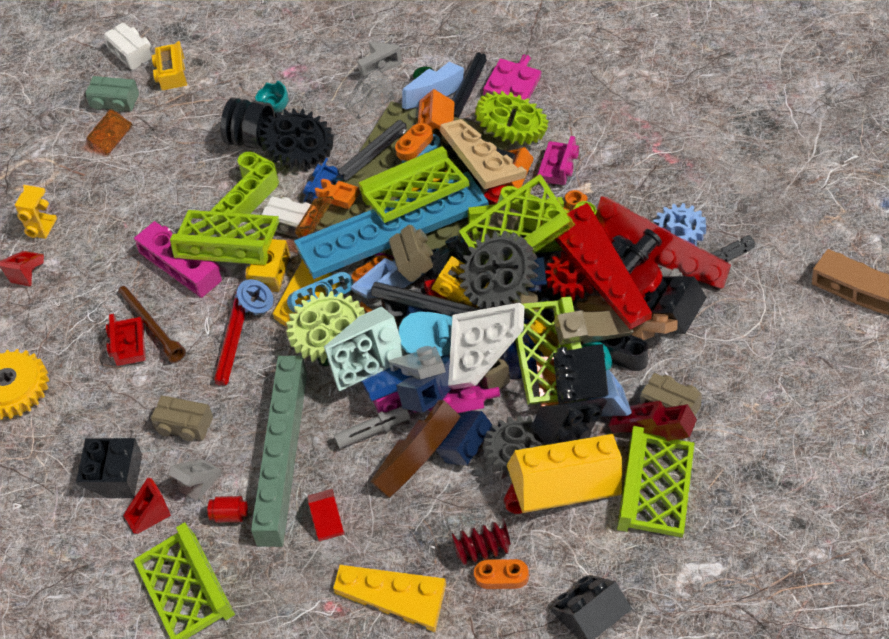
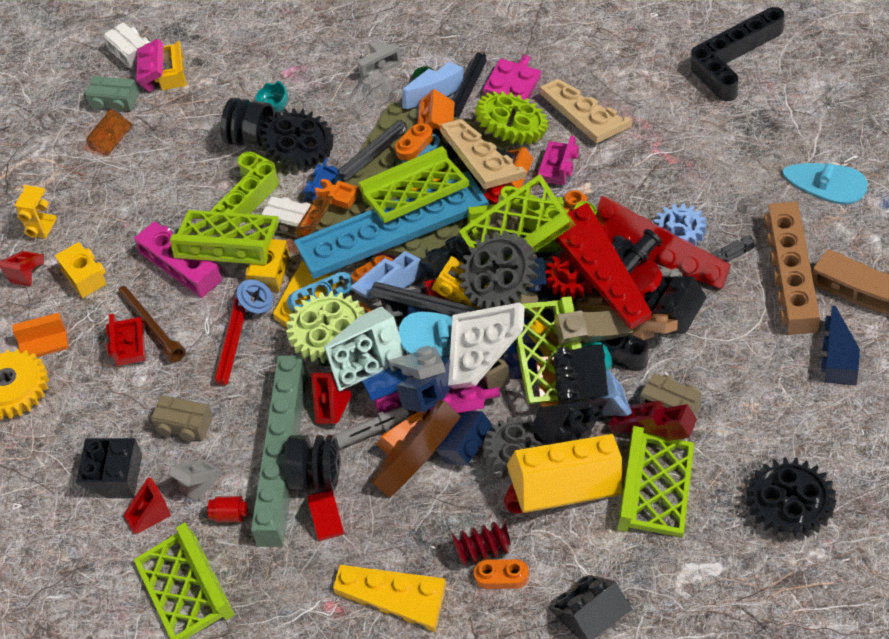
(41, 335): none -> orange panel
(81, 269): none -> yellow brick
(149, 64): none -> dark pink bracket
(307, 462): none -> black wheel
(328, 400): none -> red slope
(399, 432): none -> orange slope
(411, 252): dark tan brick -> none
(584, 112): none -> tan wing
(711, 56): none -> black beam
(791, 498): none -> black gear
(792, 268): none -> medium nougat brick
(828, 181): none -> medium azure shield
(843, 352): none -> dark blue slope

